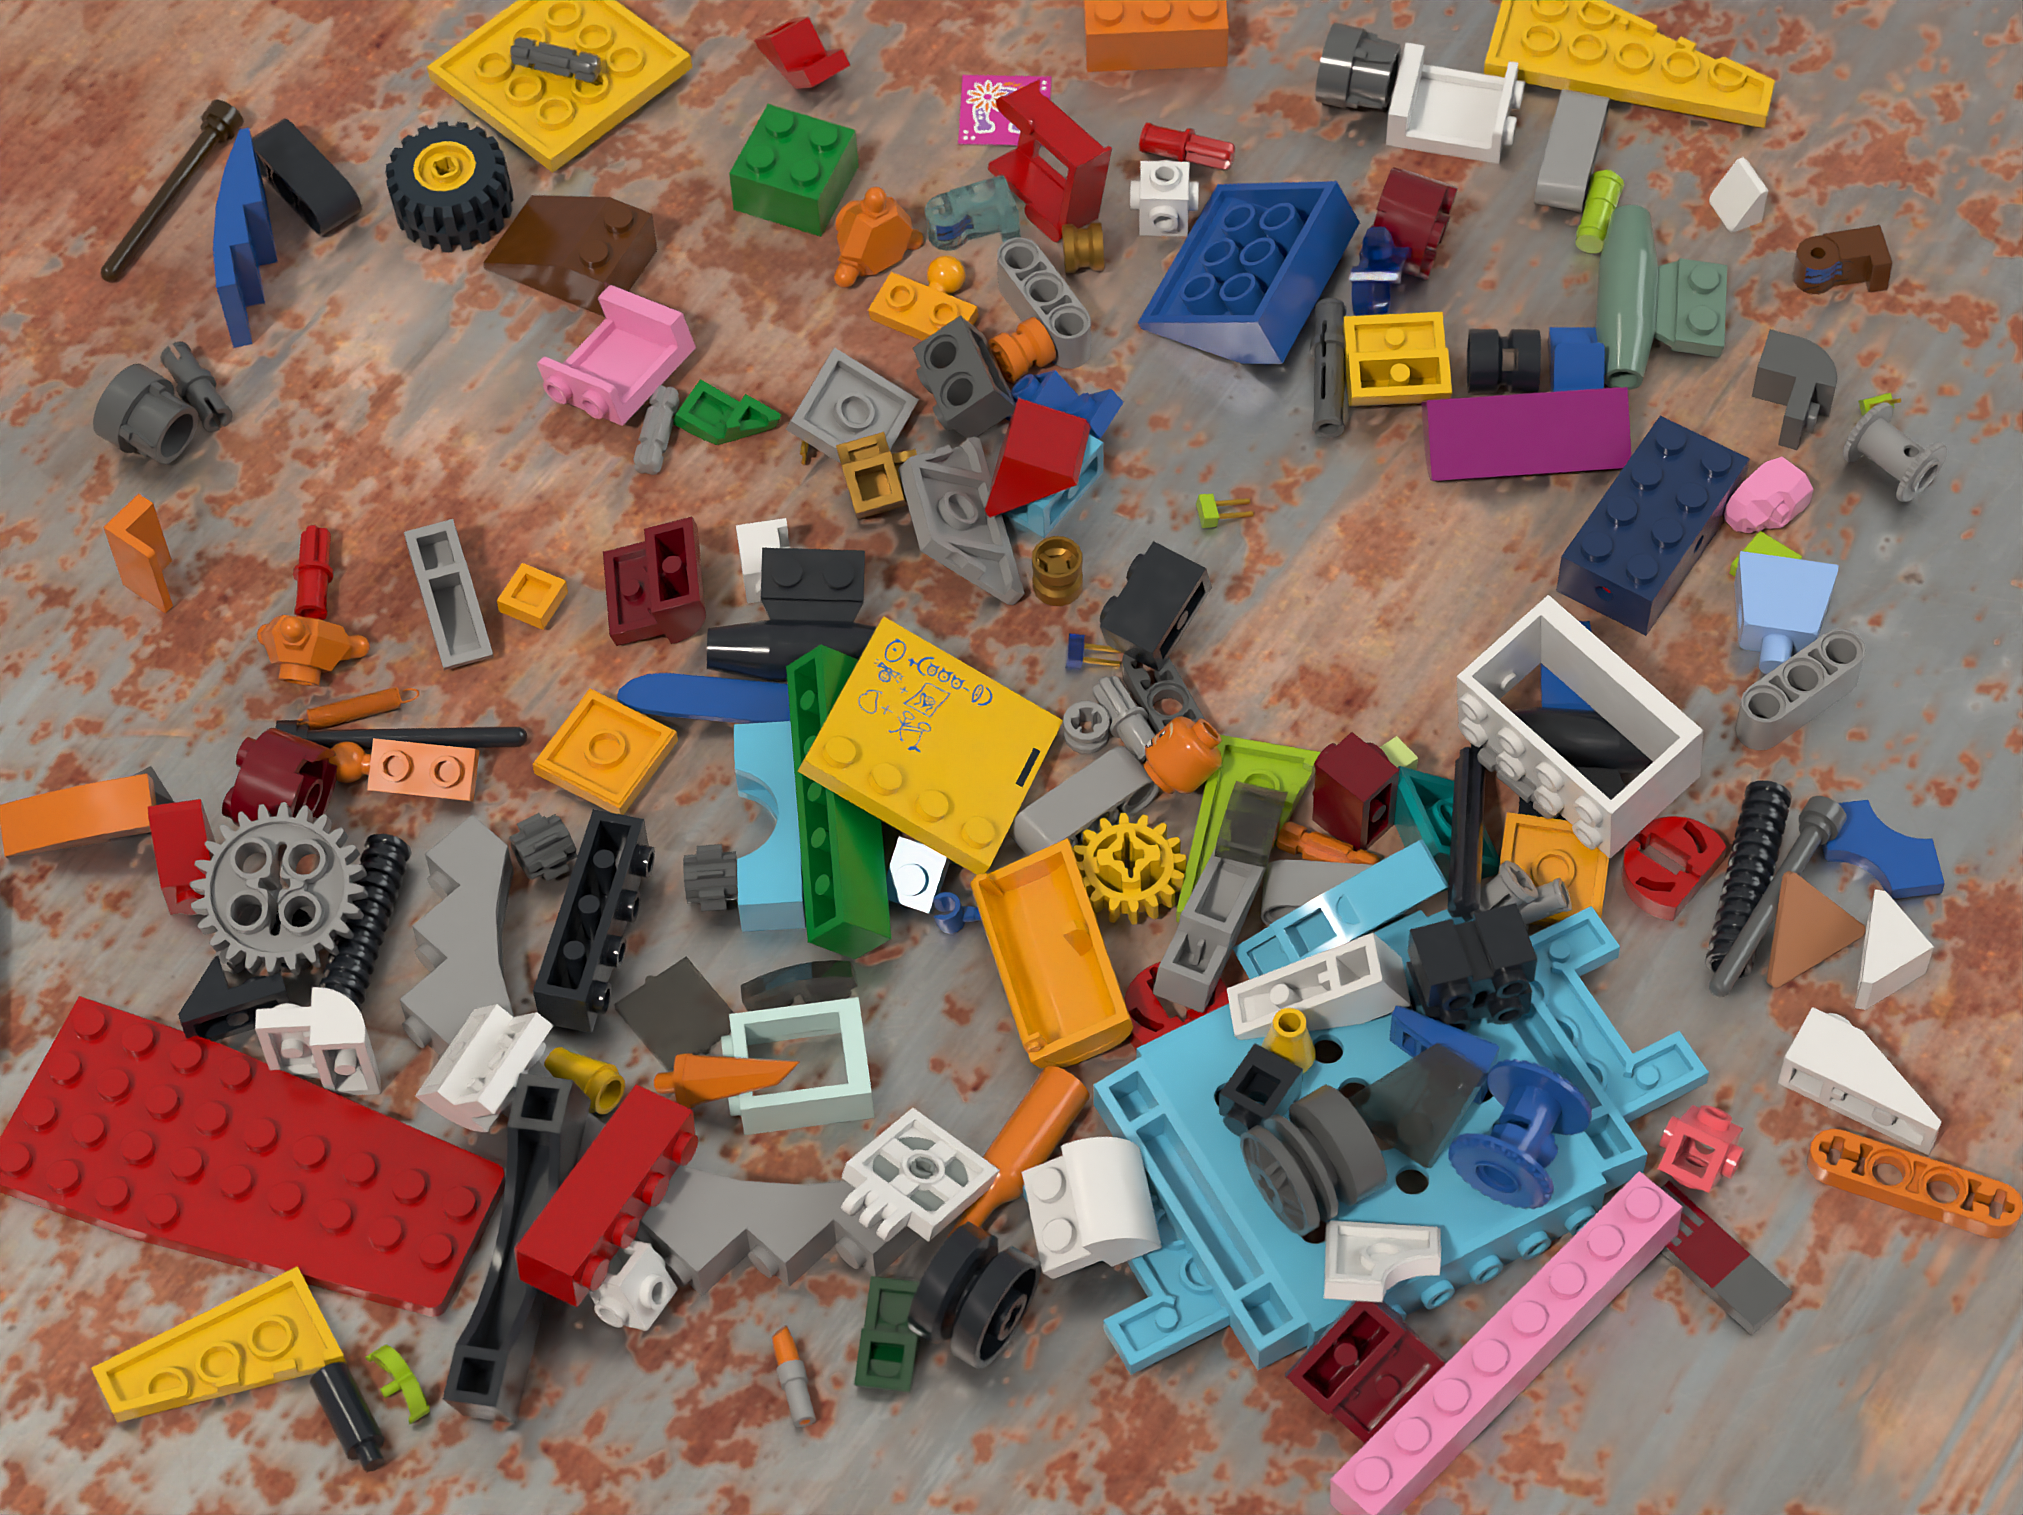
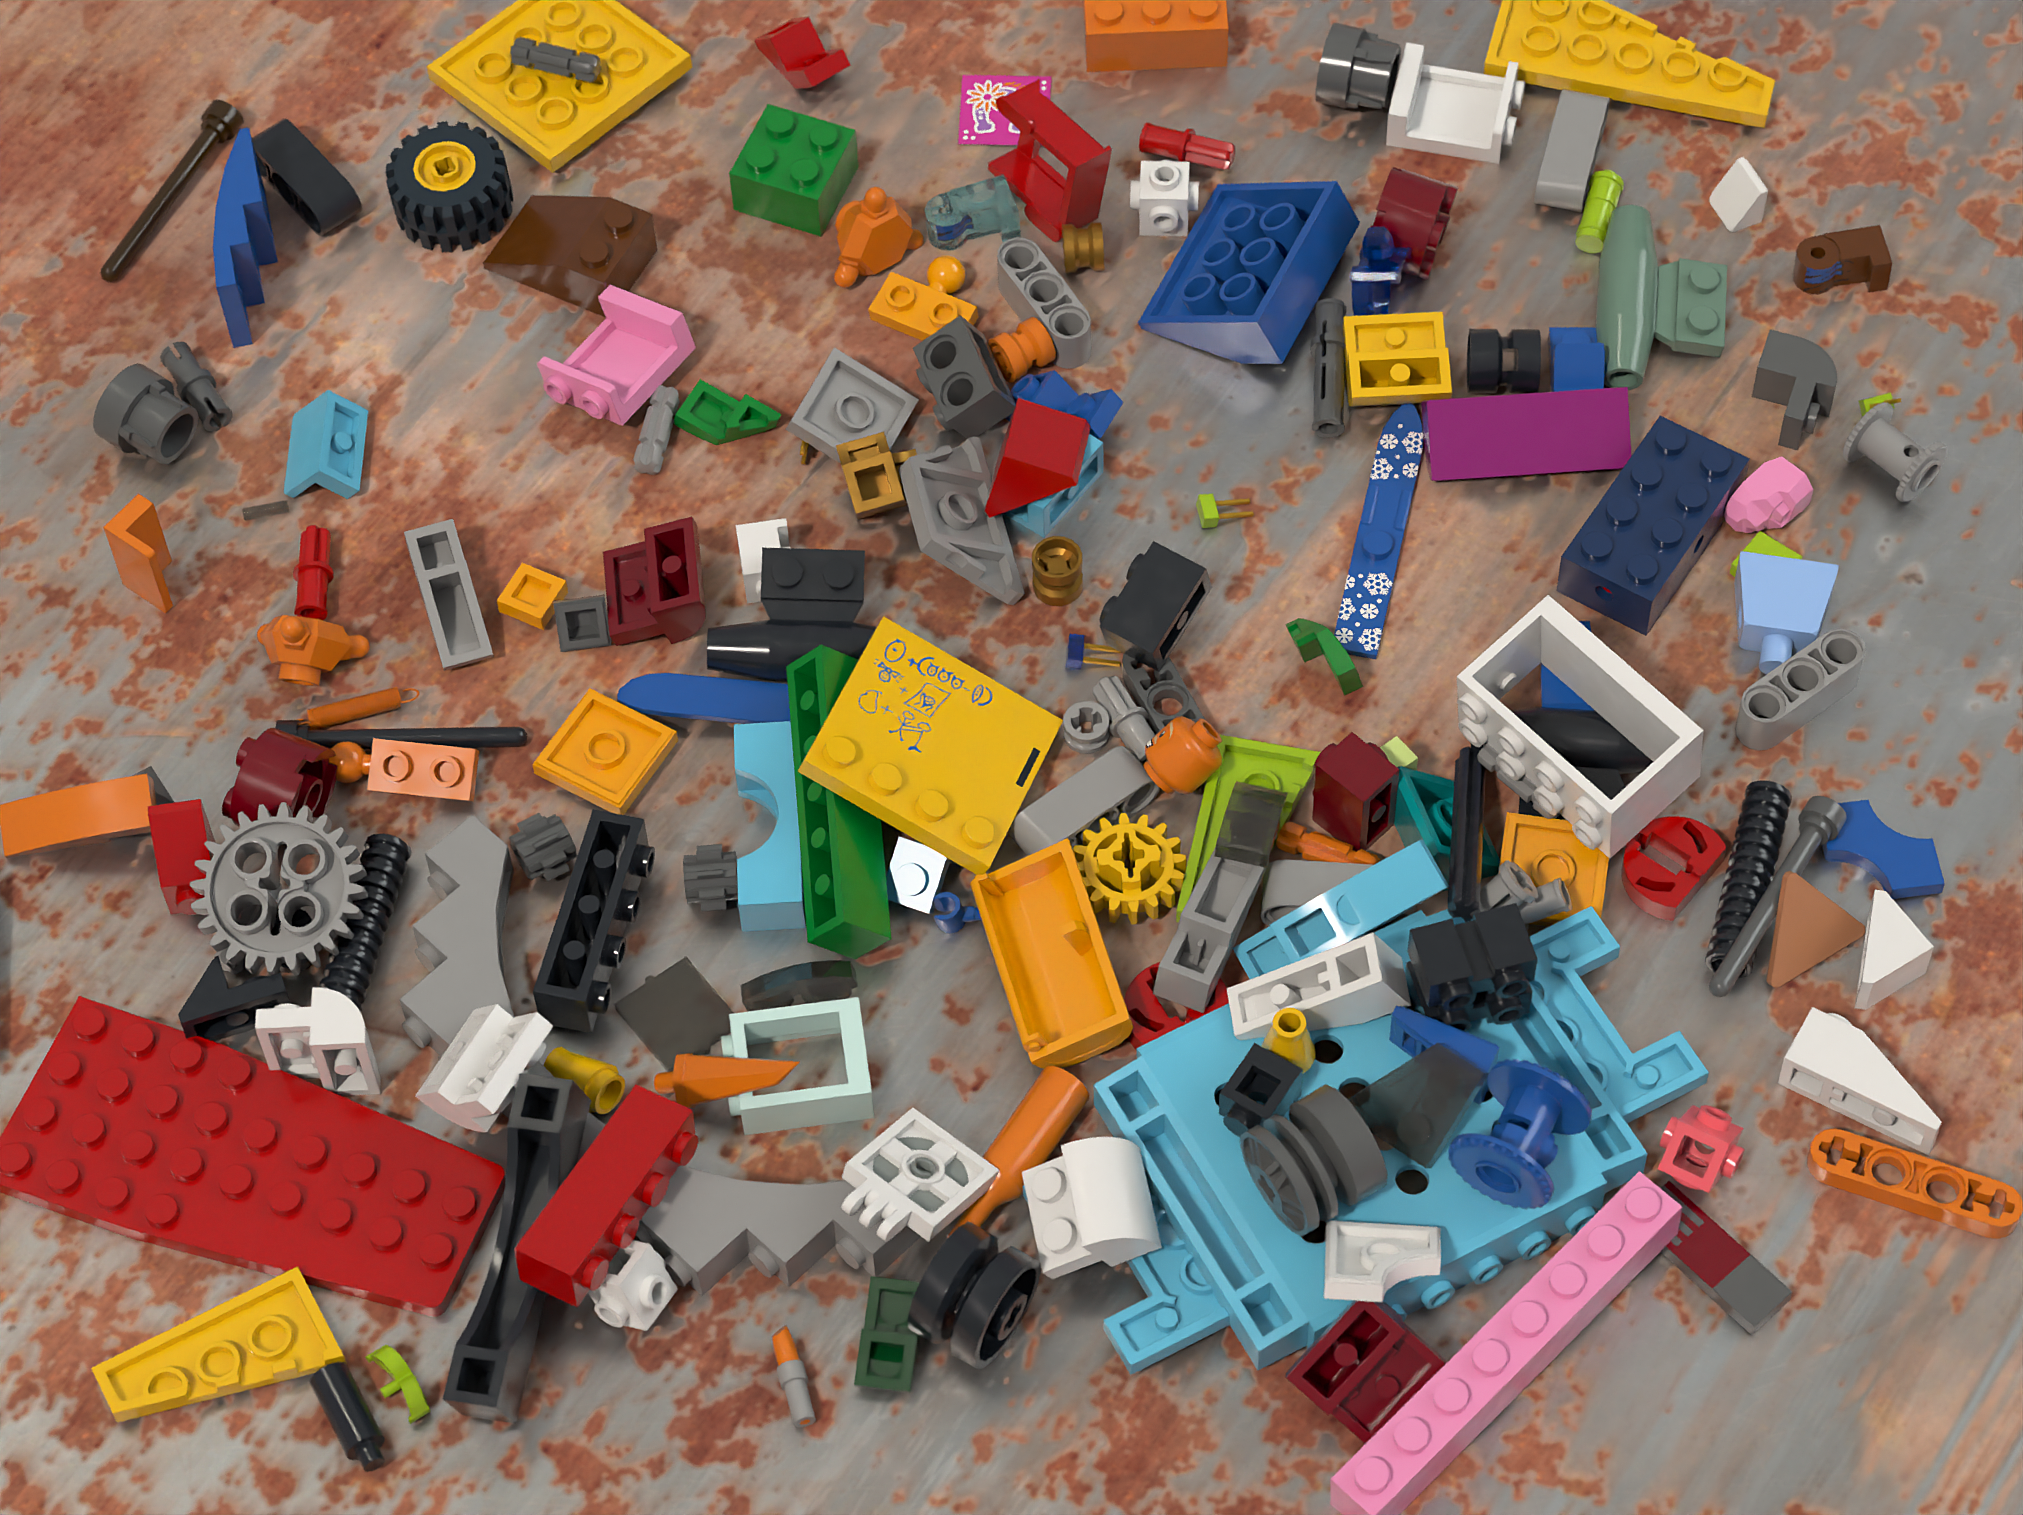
(265, 510): none -> clear smoke piece
(327, 446): none -> medium azure panel
(582, 623): none -> dark grey slope
(1314, 640): none -> green slope
(1380, 534): none -> blue piece

